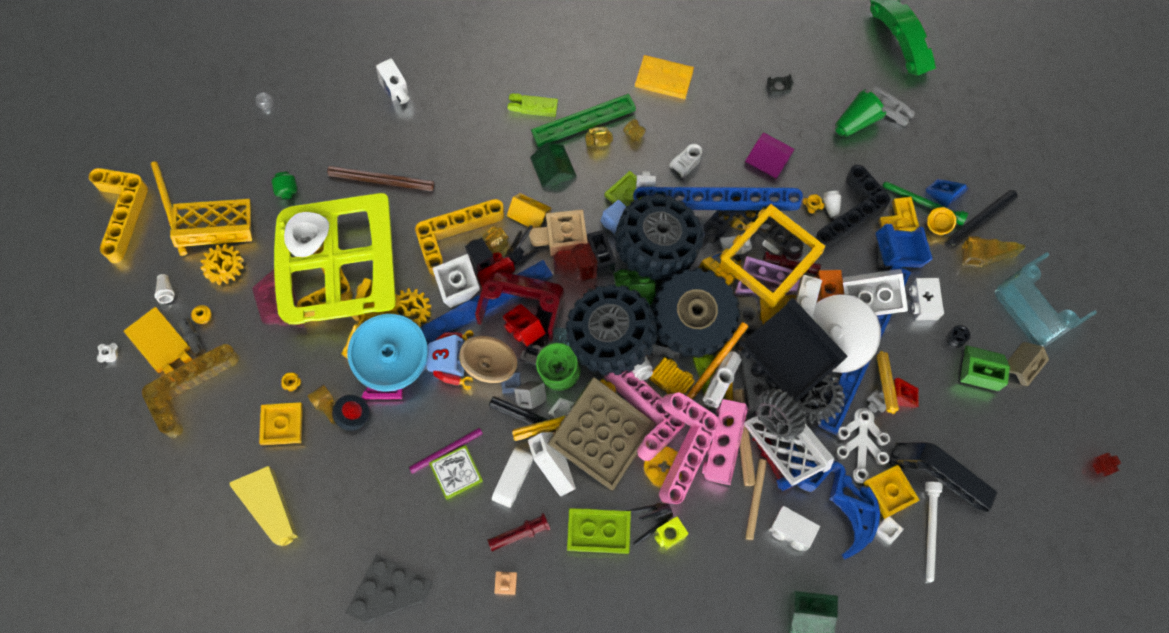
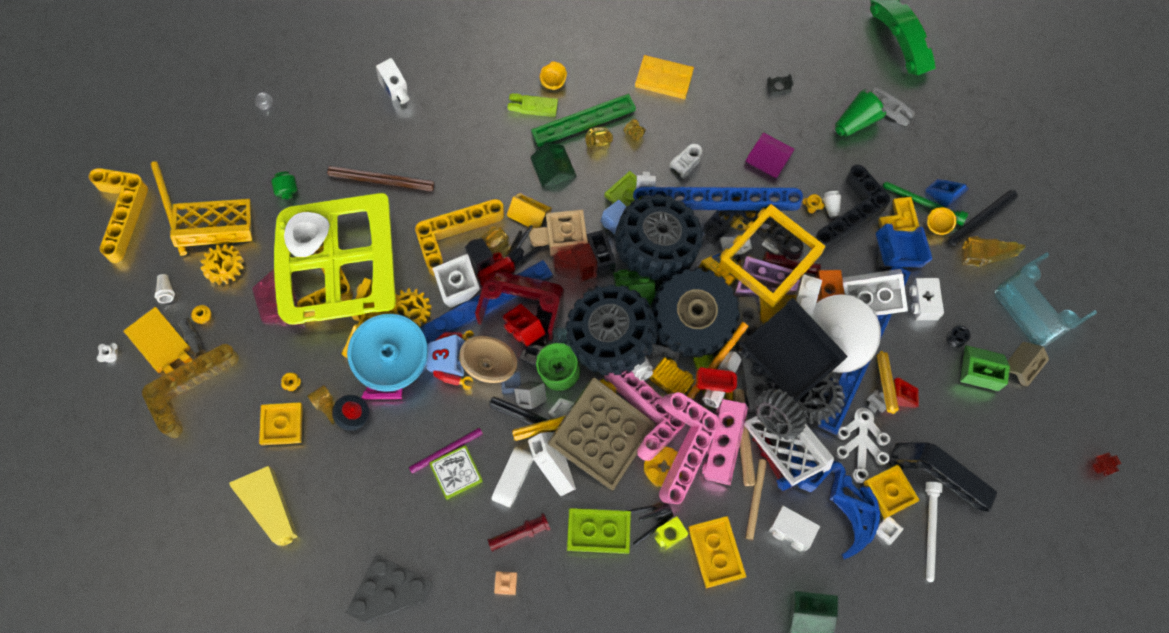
(553, 75): none -> yellow hair
(716, 380): none -> red piece
(716, 552): none -> yellow plate

